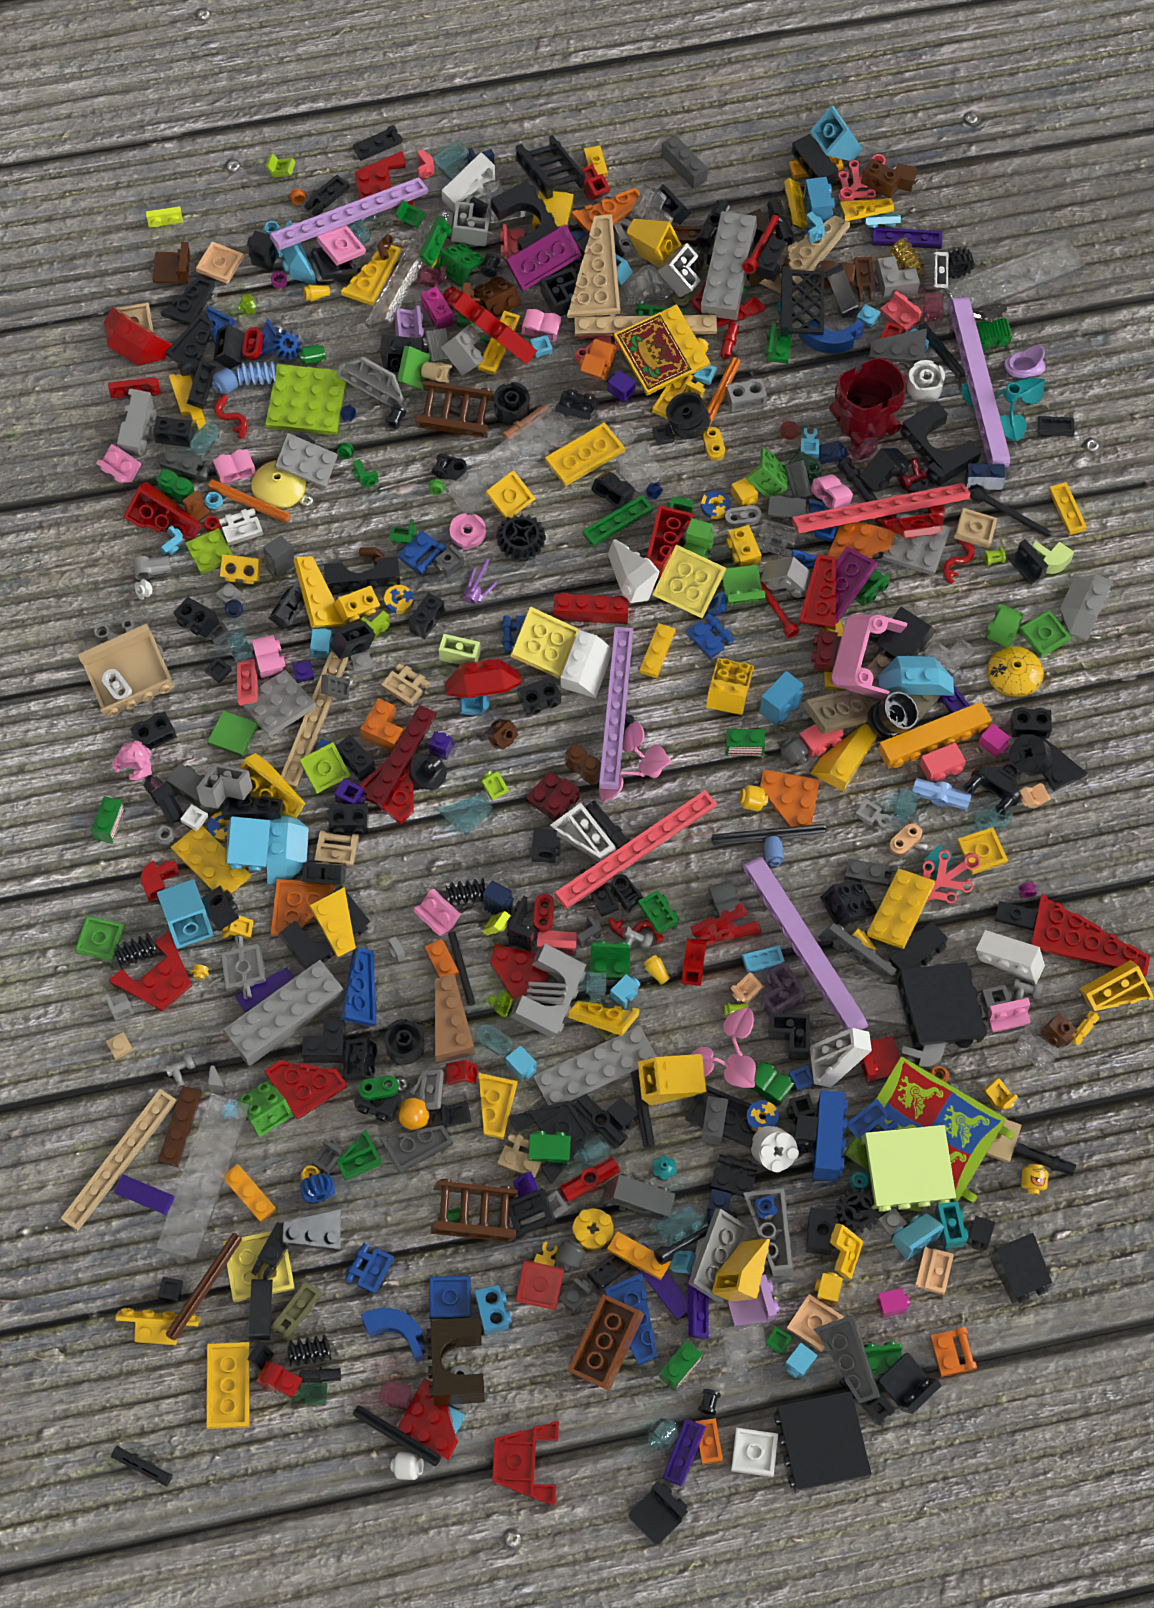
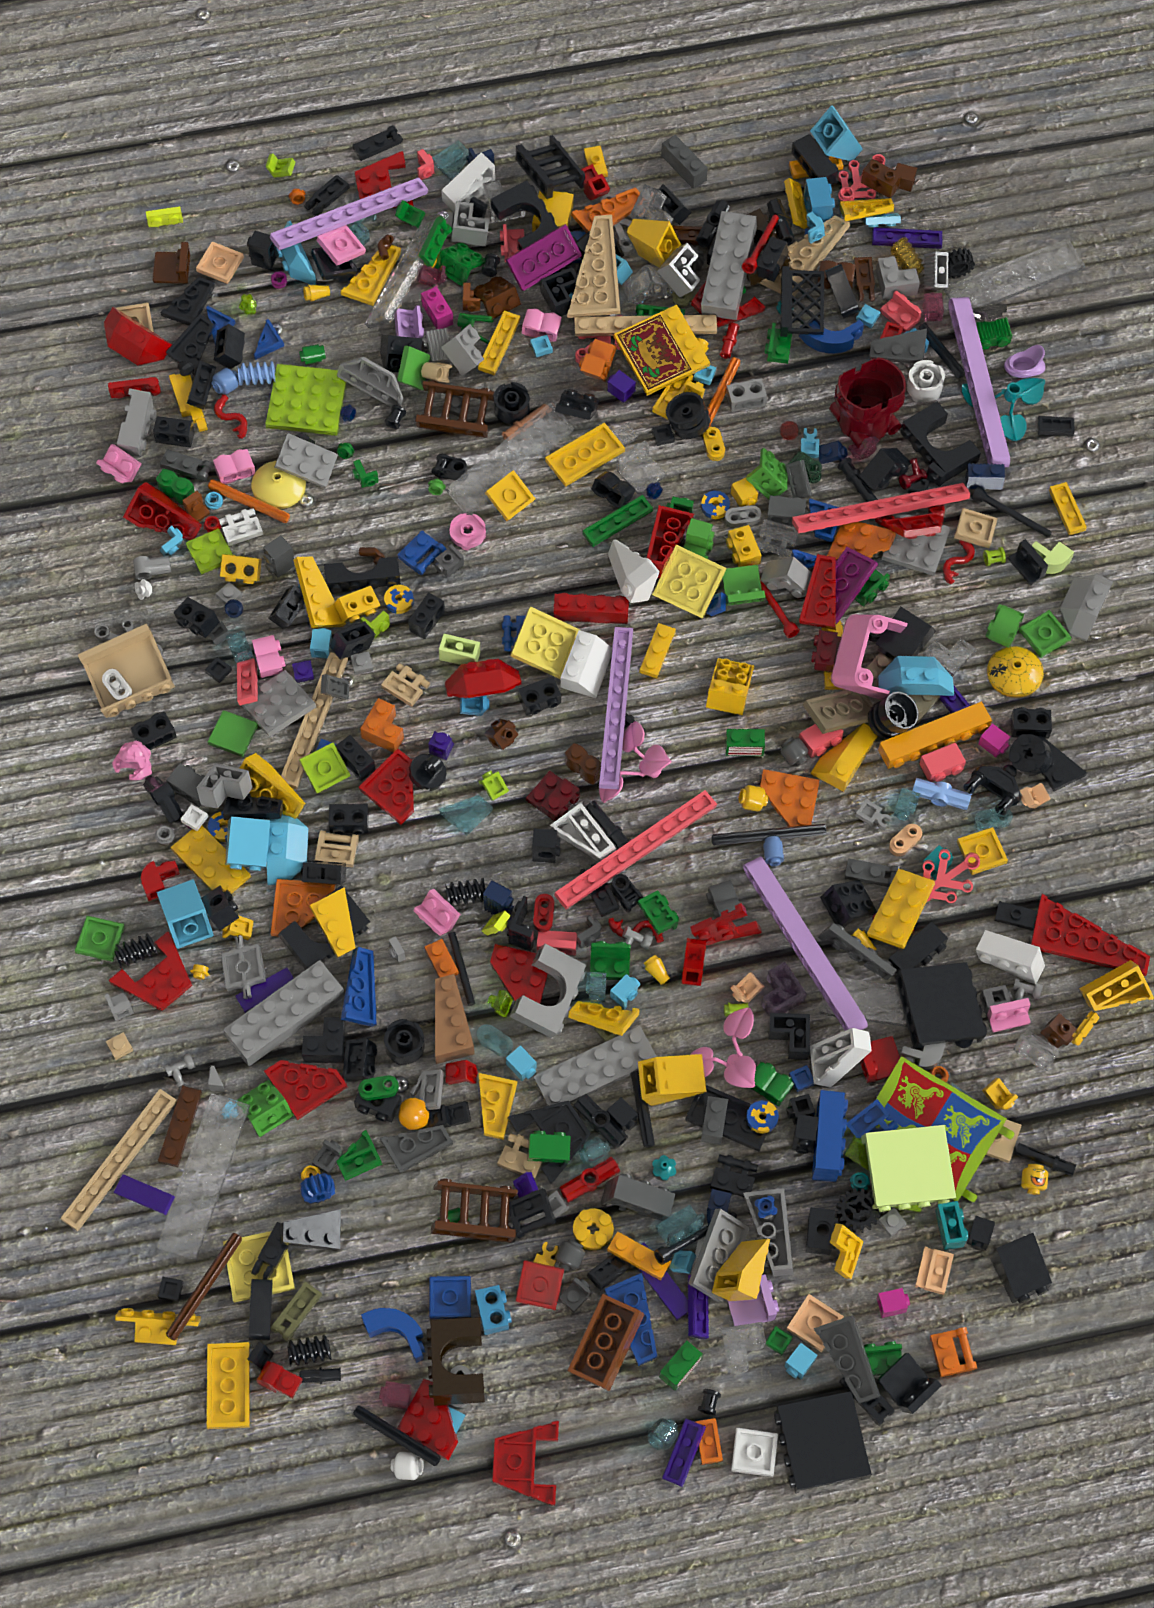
(108, 820): green brick -> none
(134, 1462): black pin -> none
(203, 439): clear light blue plate -> none
(249, 1193): light orange plate -> none
(252, 343): red plate -> none
(271, 225): medium azure plate -> none
(283, 349): blue gear -> none
(313, 1394): clear green plate -> none
(348, 789): dark purple brick -> none
(375, 1270): blue plate -> none
(401, 756): dark red plate -> none
(402, 535): green bracket -> none
(472, 592): medium lavender plant -> none
(489, 324): red arch -> none
(519, 542): black gear -> none
(547, 989): light grey tile -> none
(658, 1513): black bracket -> none
(706, 640): blue plate -> none
(763, 959): medium azure plate -> none
(774, 1148): white brick -> none
(781, 698): dark azure brick -> none
(828, 1288): yellow brick -> none
(831, 491): bright pink brick -> none
(917, 1235): medium azure slope -> none
(1027, 890): magenta bush -> none

